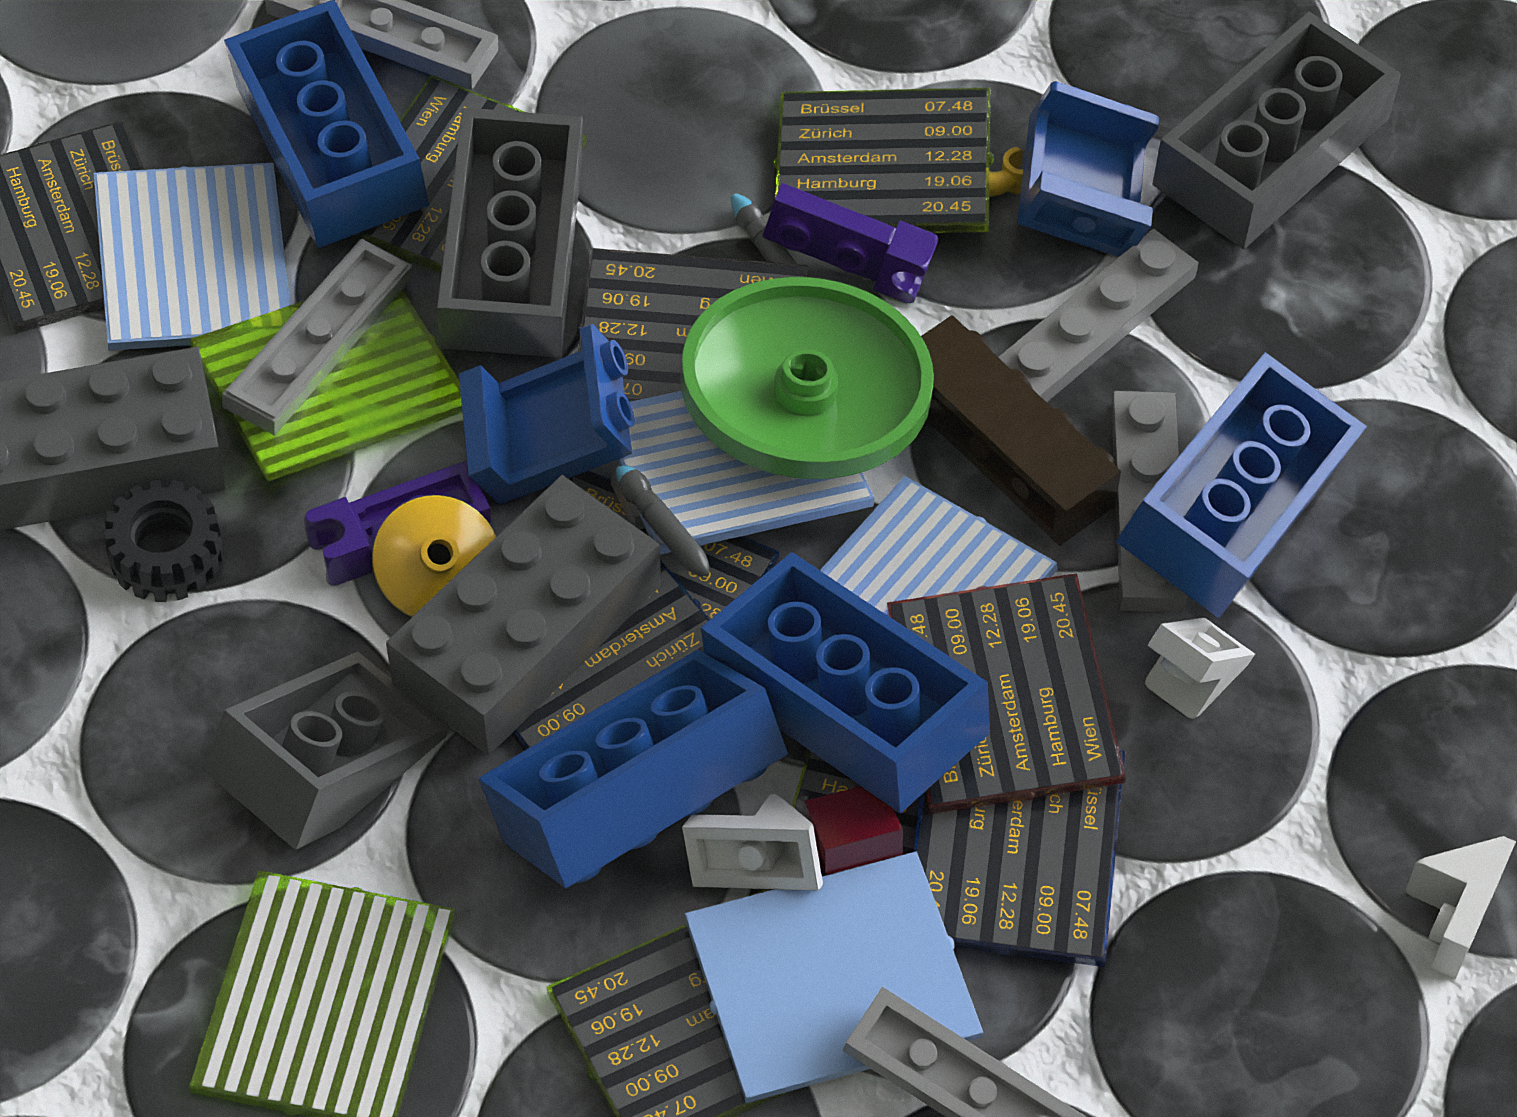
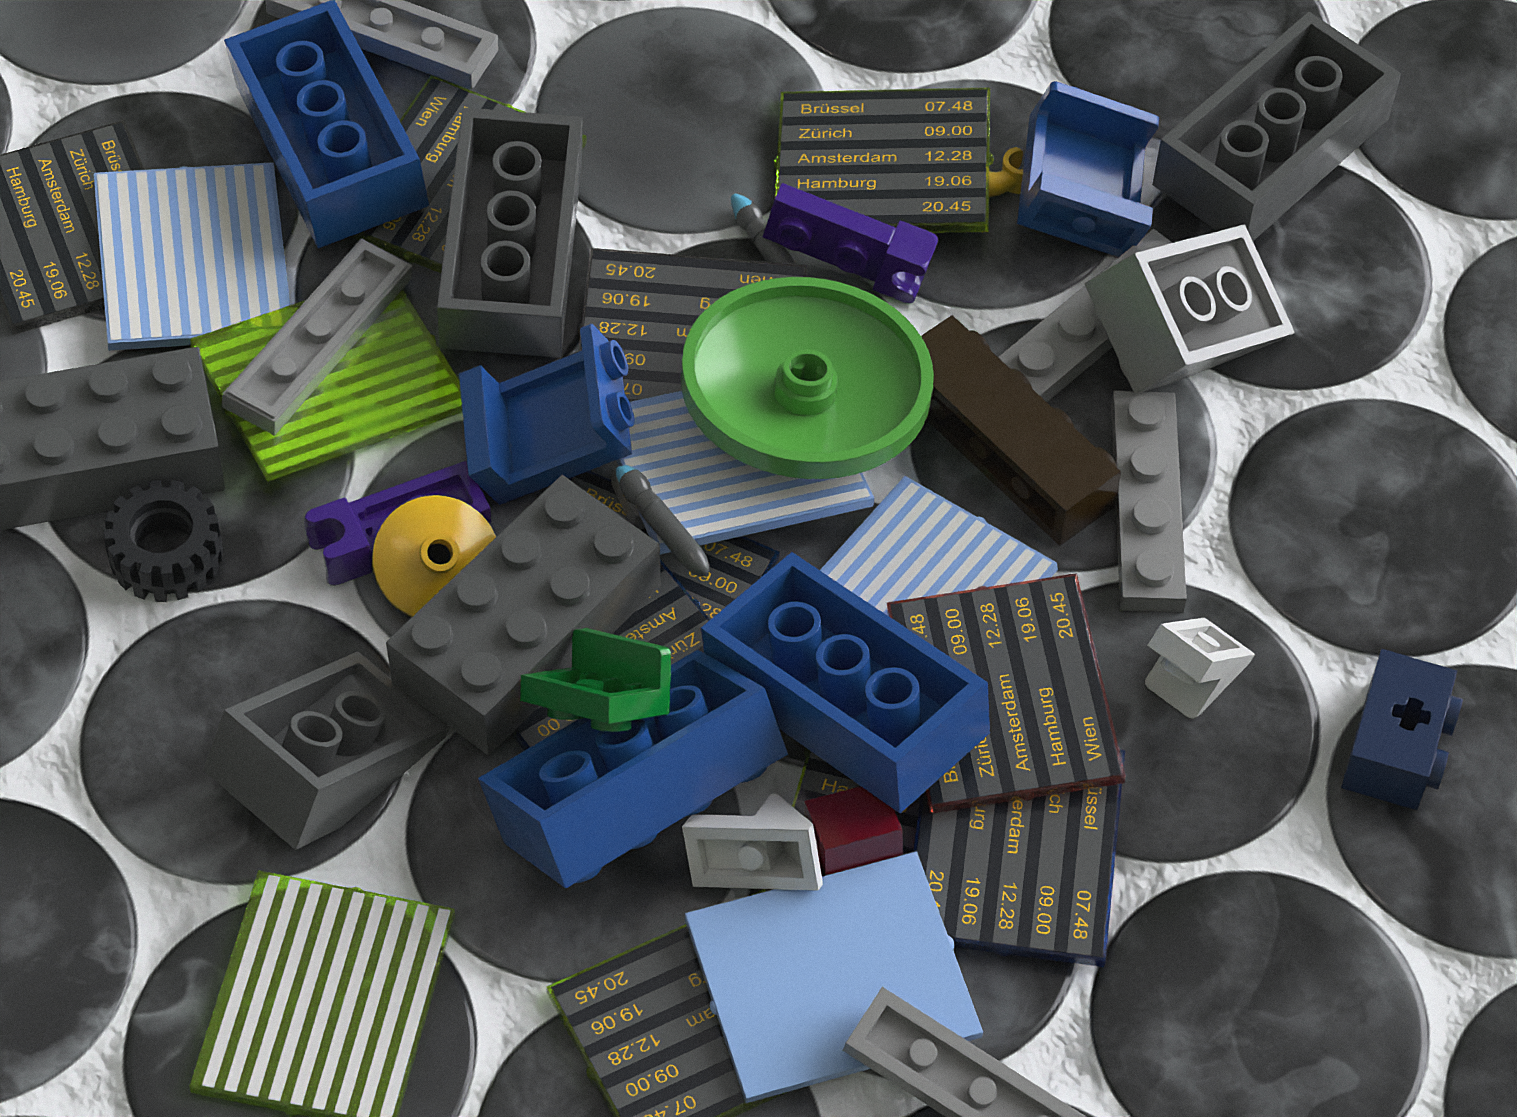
(608, 682): none -> green bracket
(1188, 307): none -> light grey slope
(1240, 484): blue brick -> none
(1401, 729): none -> dark blue brick
(1462, 888): white slope -> none

